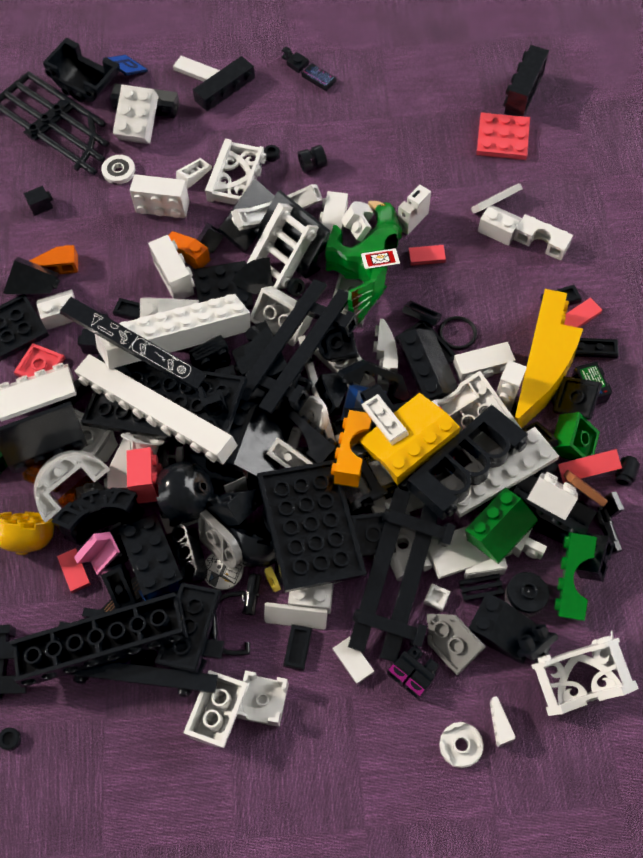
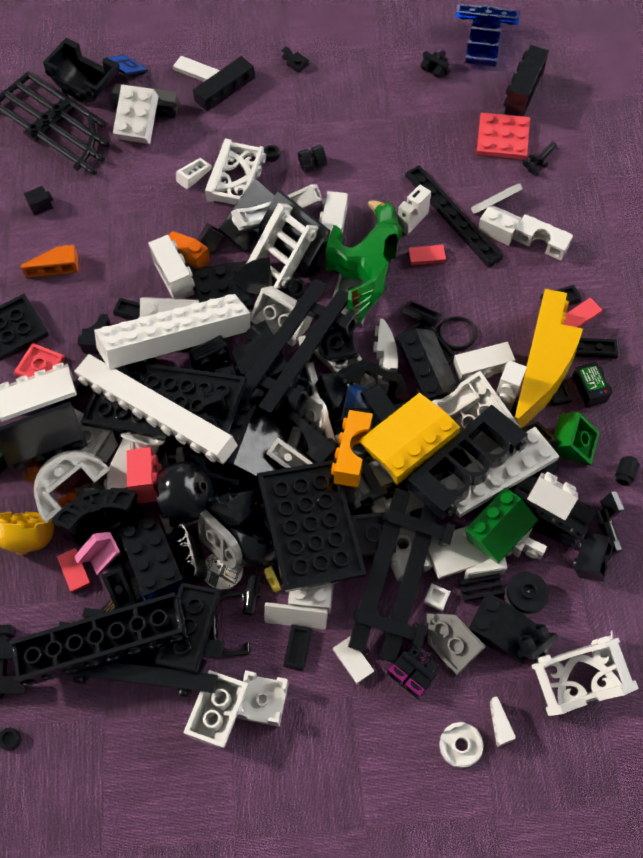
(30, 278): black slope -> none
(50, 308): white slope -> none
(118, 161): white tile -> none
(133, 343): black tile -> none
(159, 196): white brick -> none
(238, 485): sticker -> none
(319, 77): black tile -> none
(357, 219): white arch -> none
(380, 258): sticker -> none
(385, 419): white tile -> none
(437, 61): none -> black hips
(456, 218): none -> black tile
(485, 31): none -> clear blue slope
(539, 160): none -> black piece
(571, 603): green arch -> none
(577, 396): black plate -> none
(585, 488): nougat tile -> none
(591, 465): coral tile -> none

